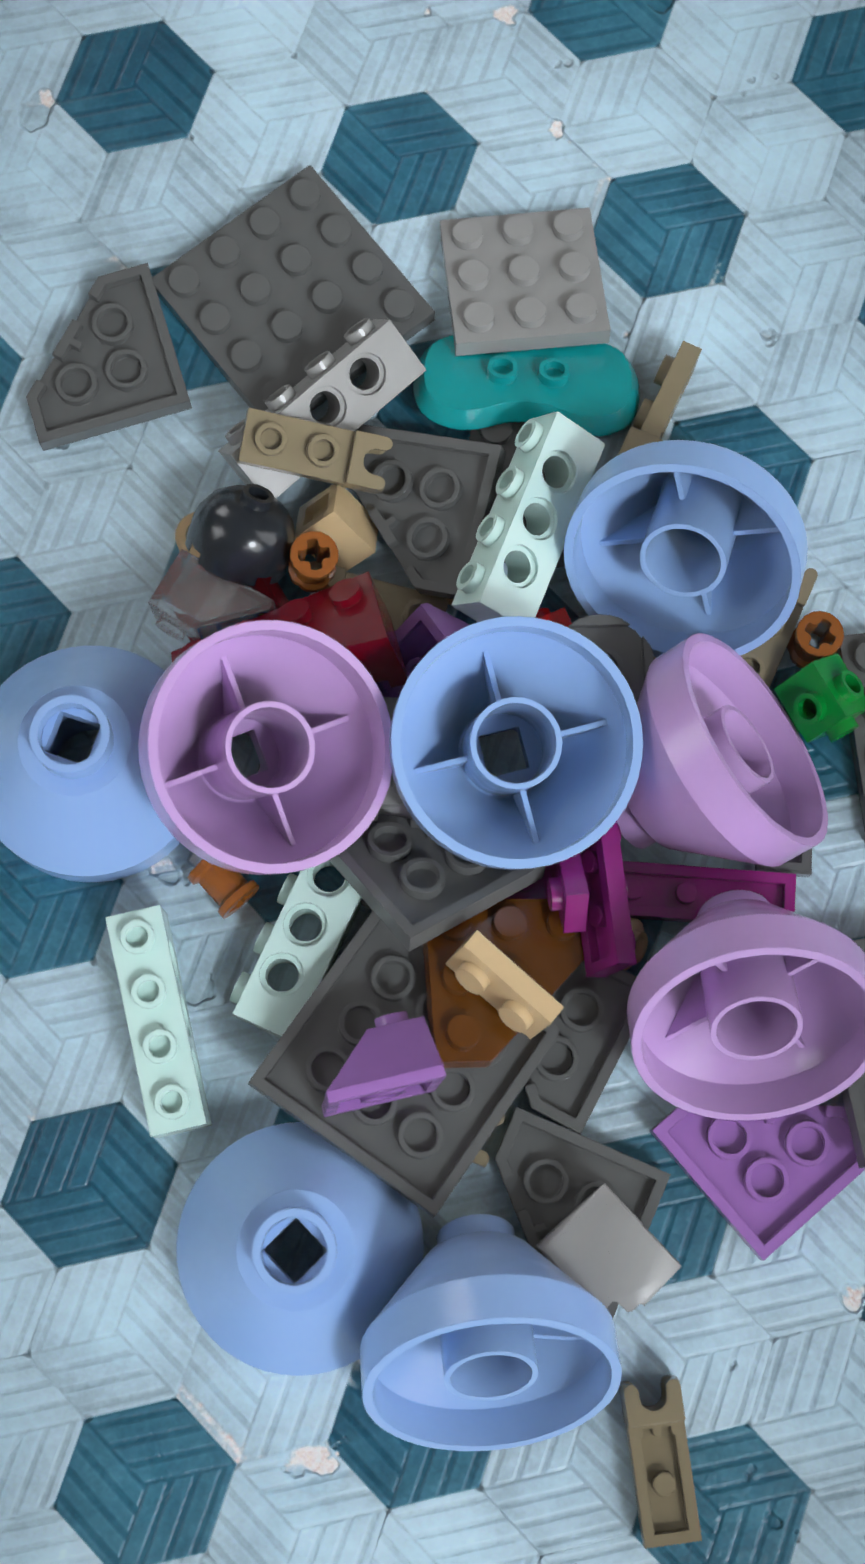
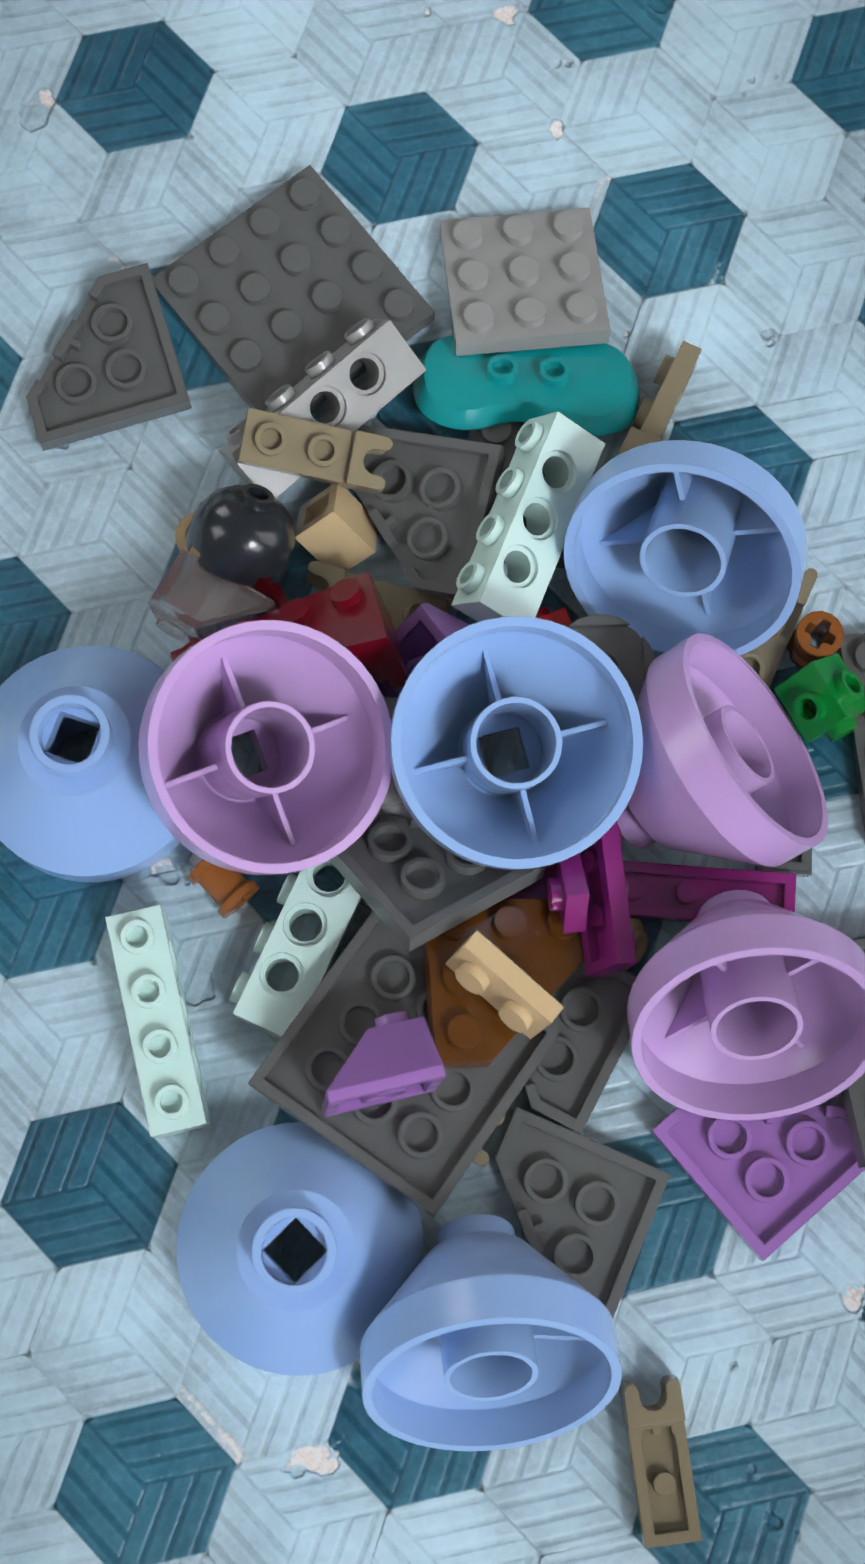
(325, 552): dark orange bush -> none
(609, 1252): light grey piece -> none

